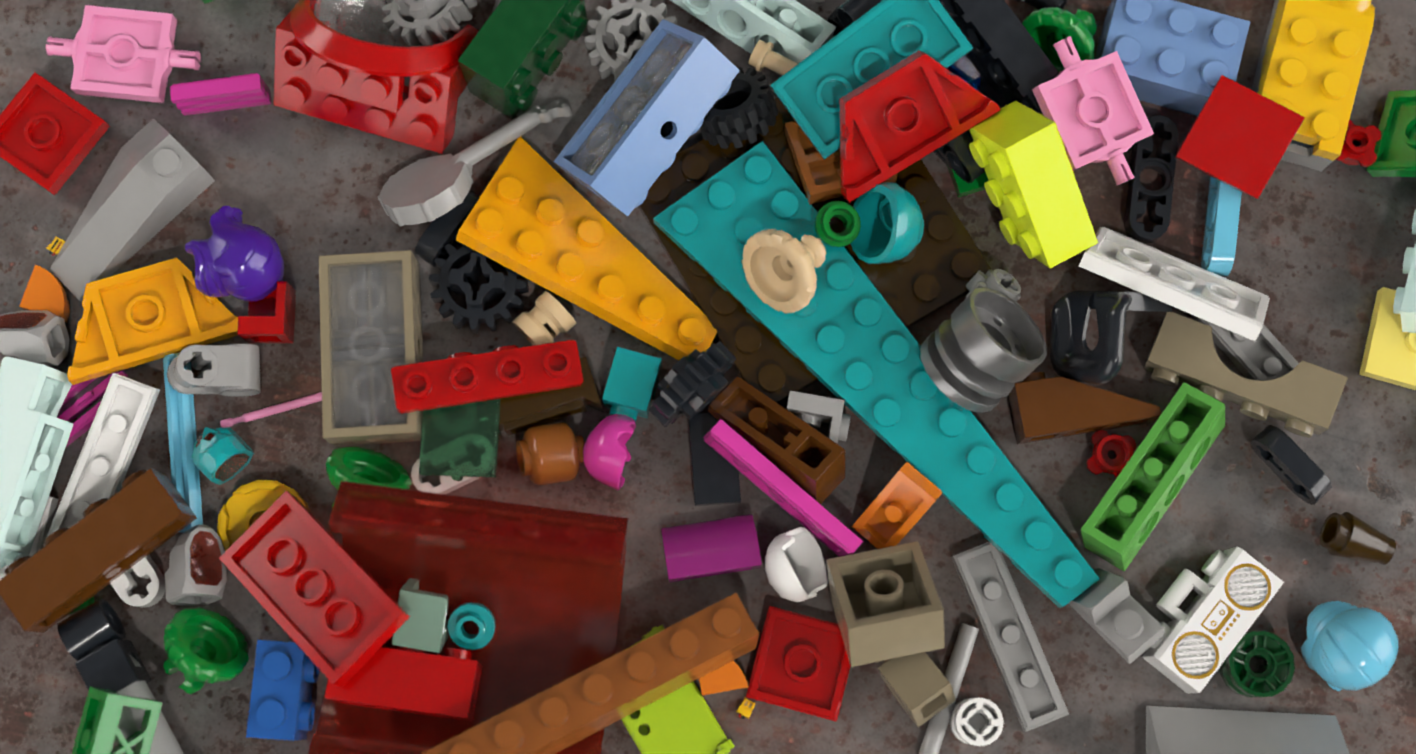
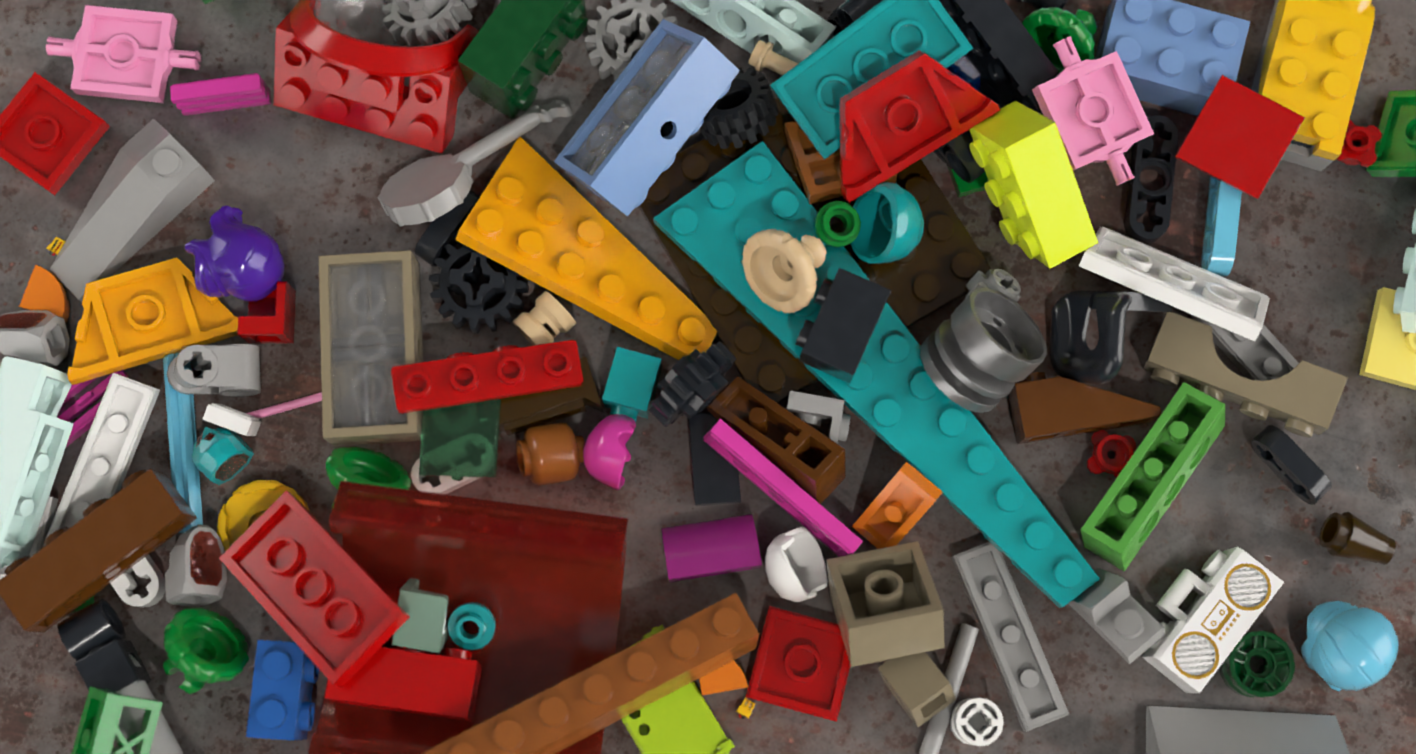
(232, 419): none -> white tile
(843, 324): none -> black brick

